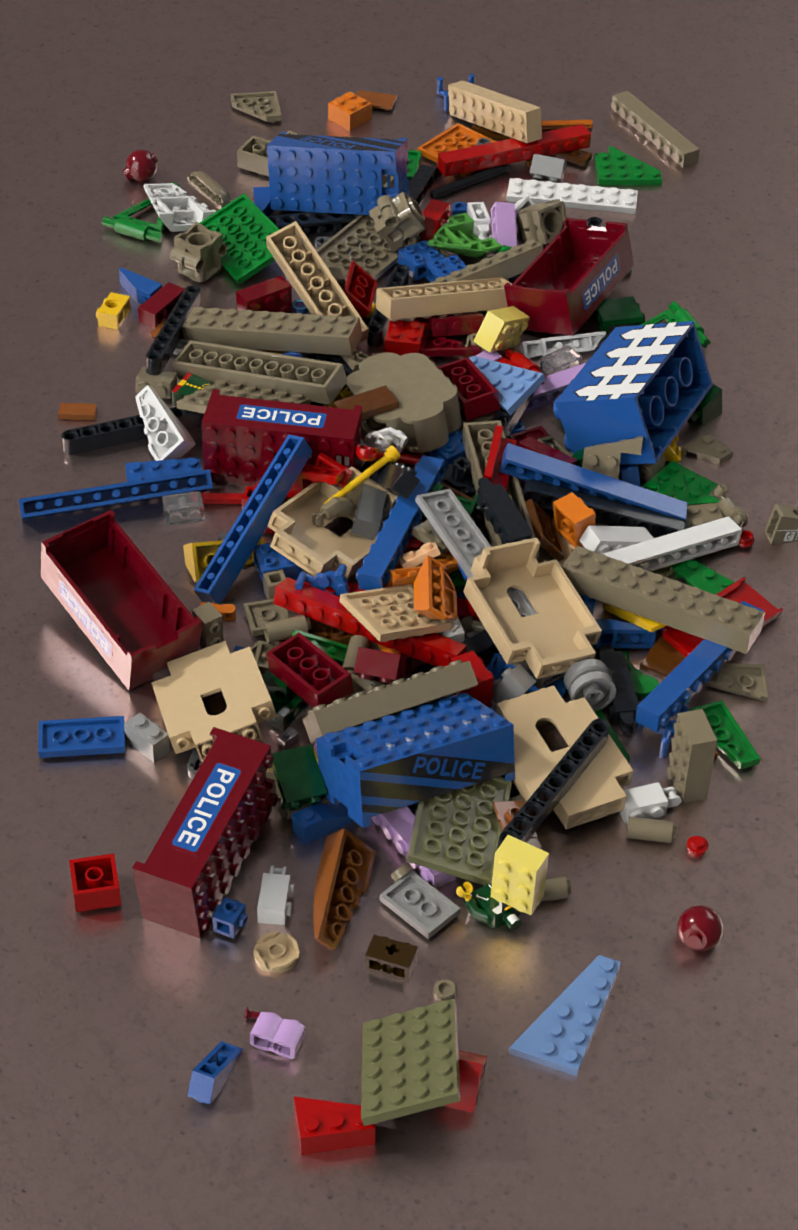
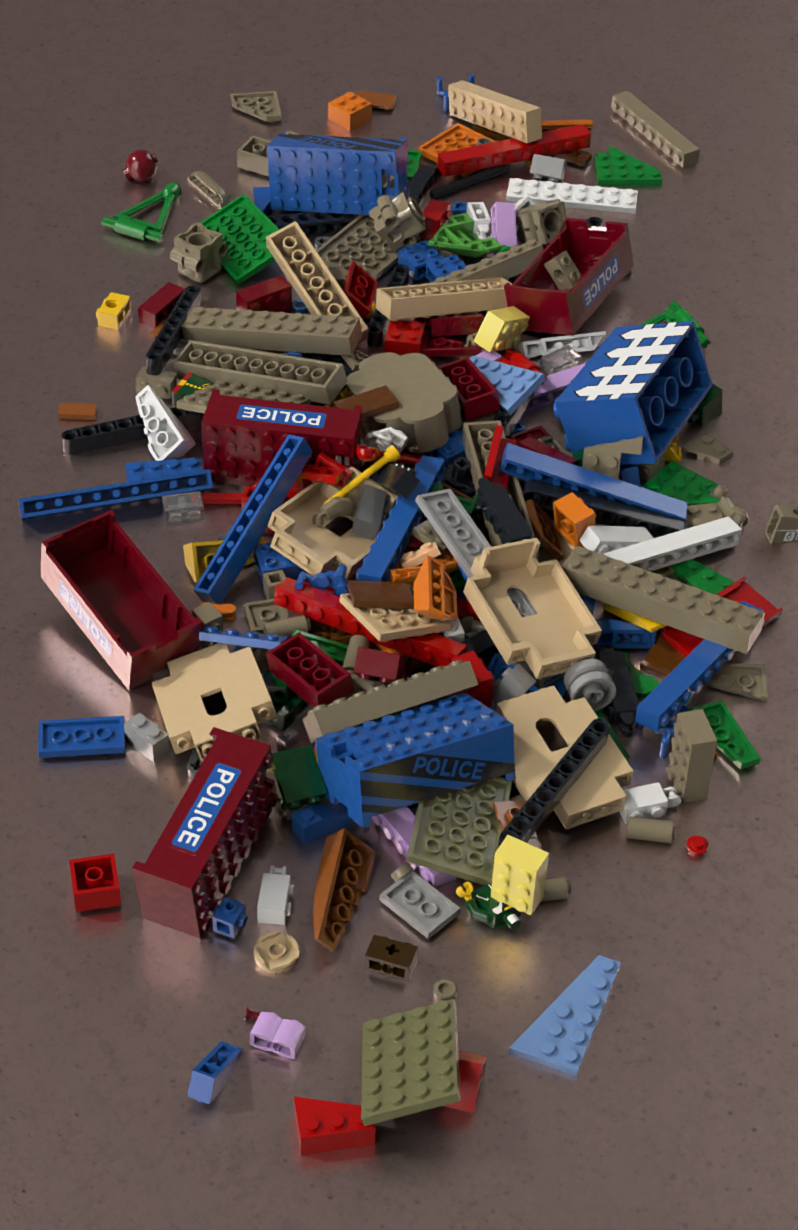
(138, 286): blue slope -> none
(175, 207): white wedge -> none
(234, 637): none -> wing
(380, 594): none -> reddish brown tile
(563, 271): none -> dark tan brick
(618, 312): dark green panel -> none
(700, 928): dark red brick -> none
(746, 539): red plate -> none

